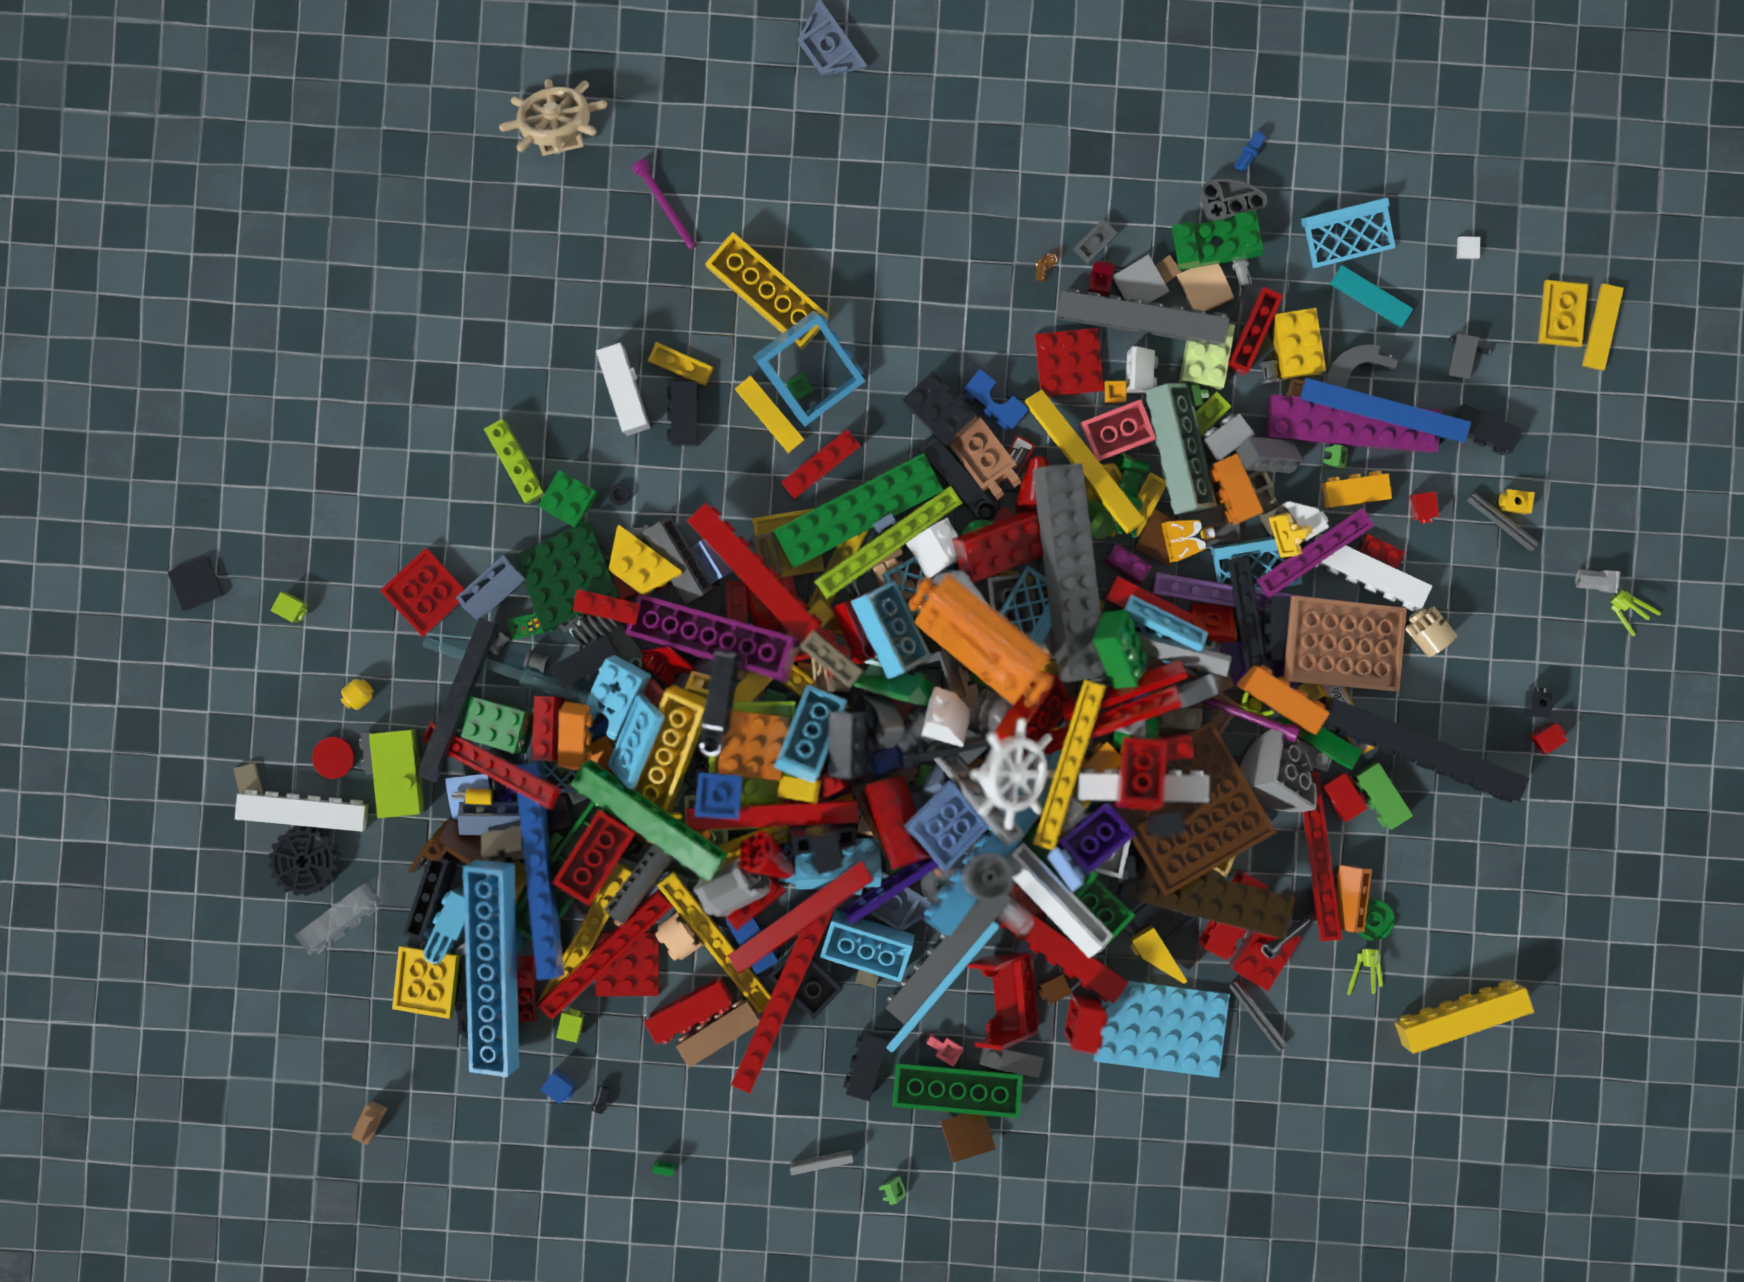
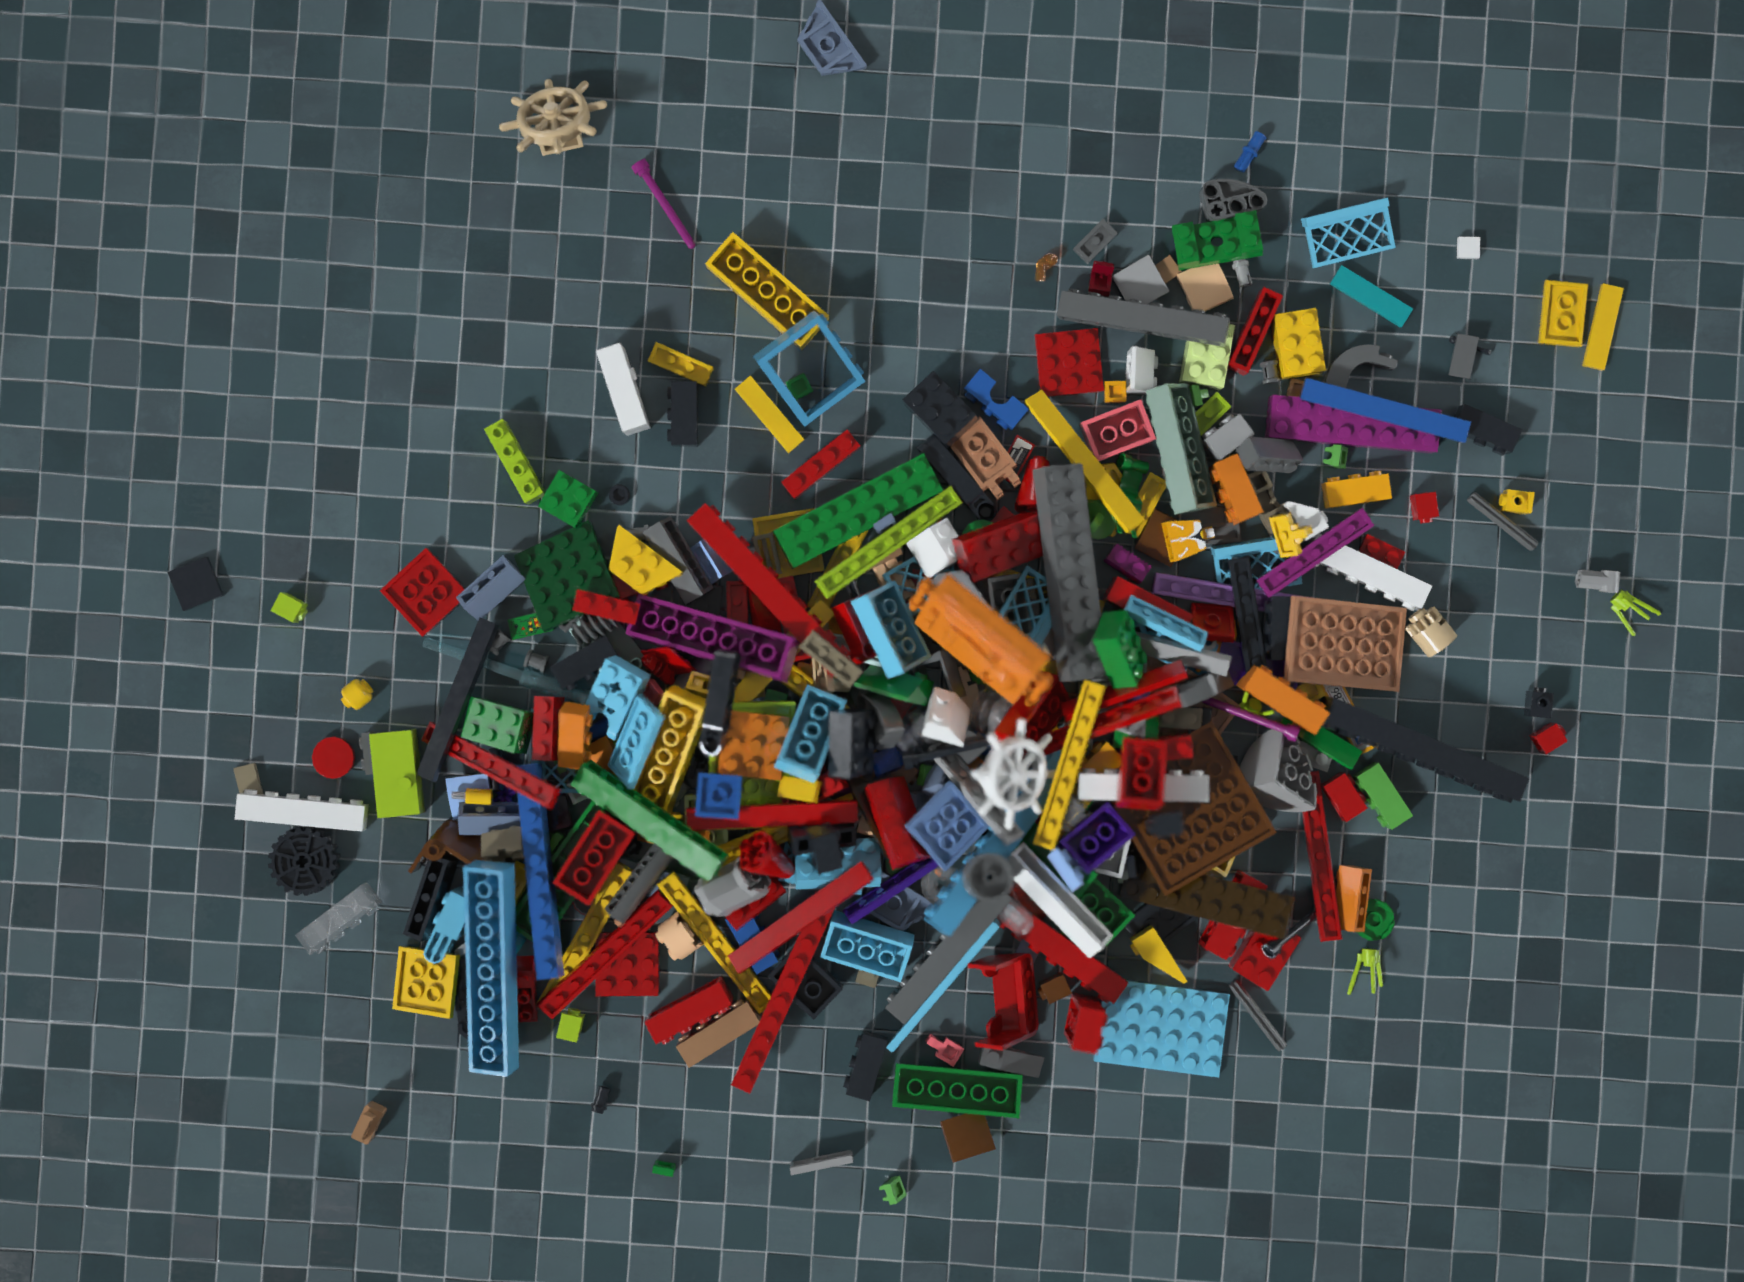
(558, 1087): blue brick -> none
(1463, 1016): yellow brick -> none

